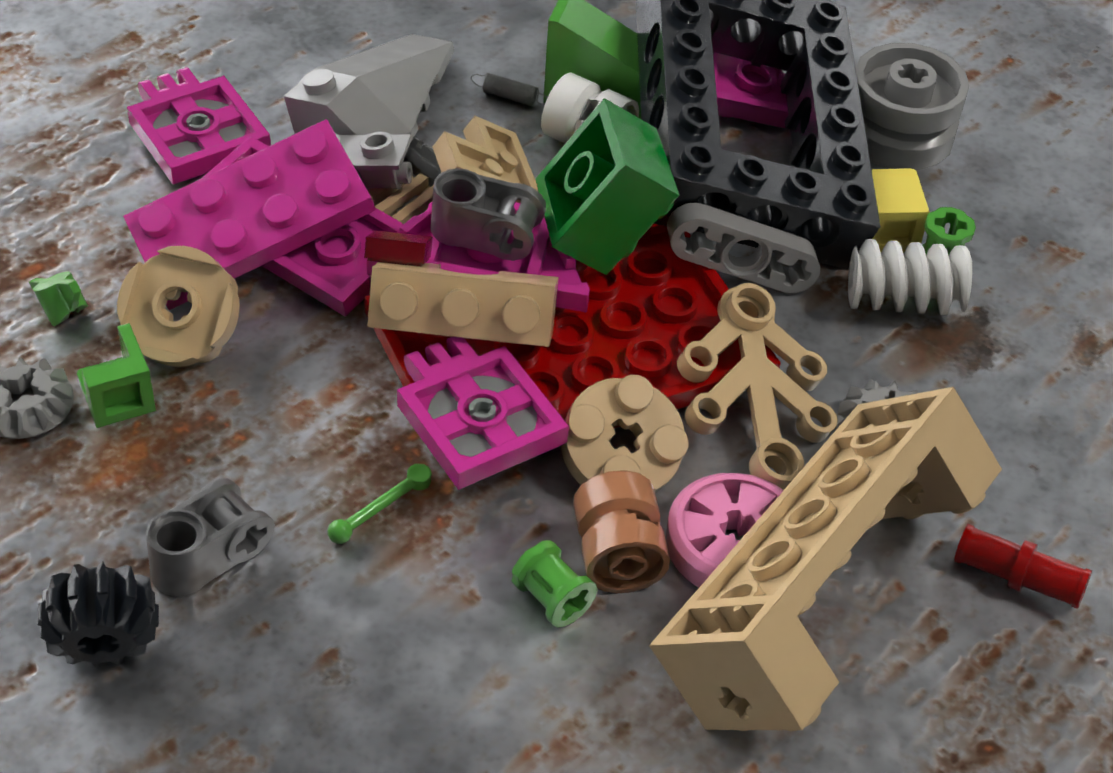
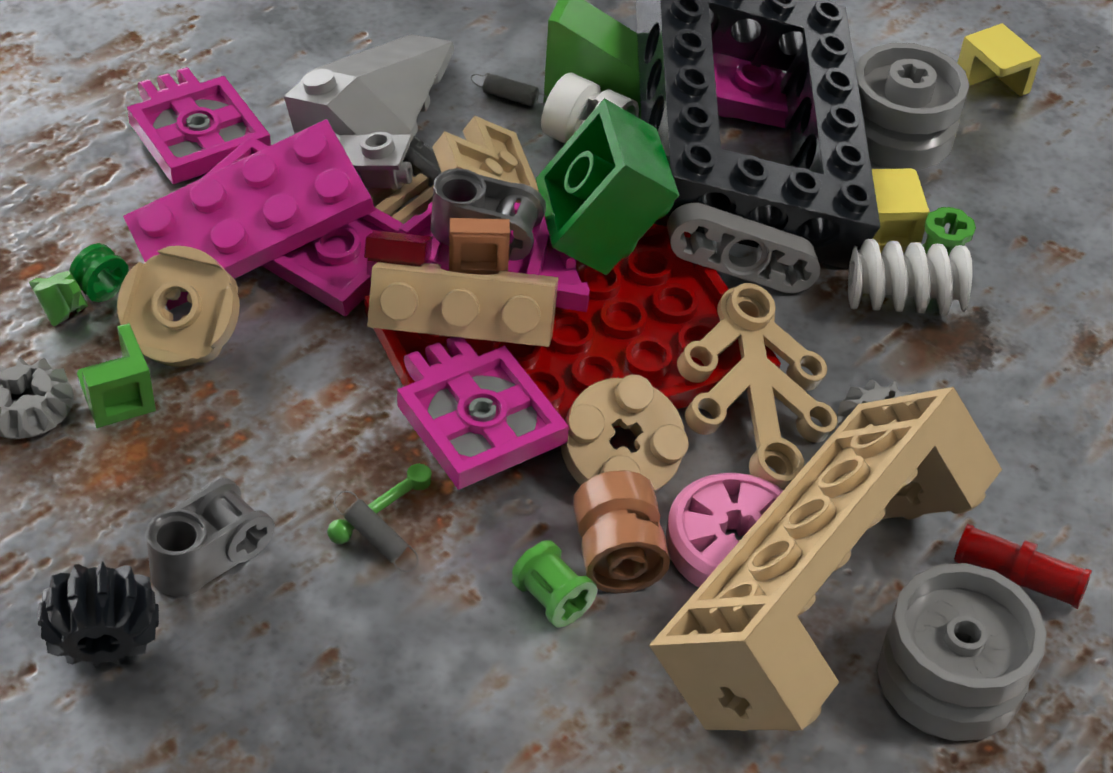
(99, 272): none -> green bush
(375, 530): none -> light grey piece
(479, 245): none -> nougat tile
(961, 651): none -> light grey wheel
(1000, 54): none -> light yellow panel

